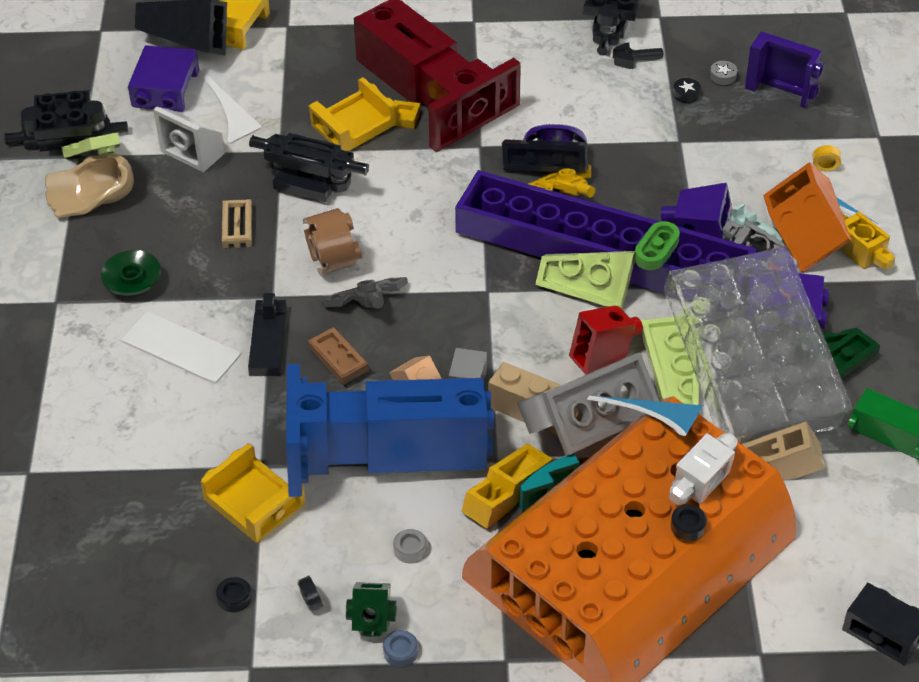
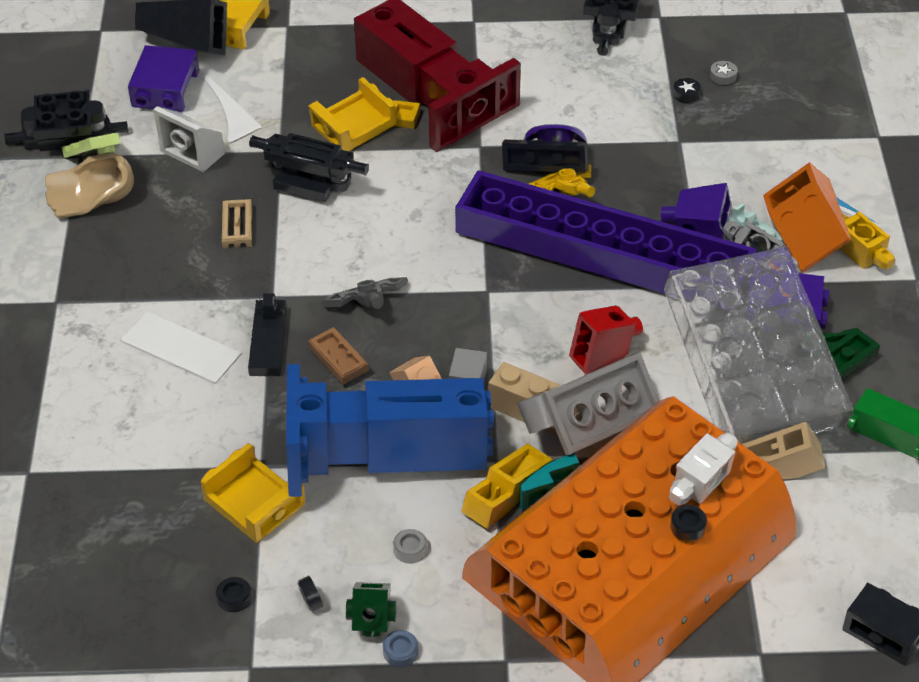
(130, 272): dark green dish -> none
(331, 240): medium nougat brick -> none
(588, 276): yellowish green wing -> none
(626, 56): black bar -> none
(657, 245): bright green plate -> none
(669, 360): yellowish green wing -> none
(676, 415): dark azure sticker -> none
(784, 66): dark purple panel -> none
(826, 158): yellow tile -> none

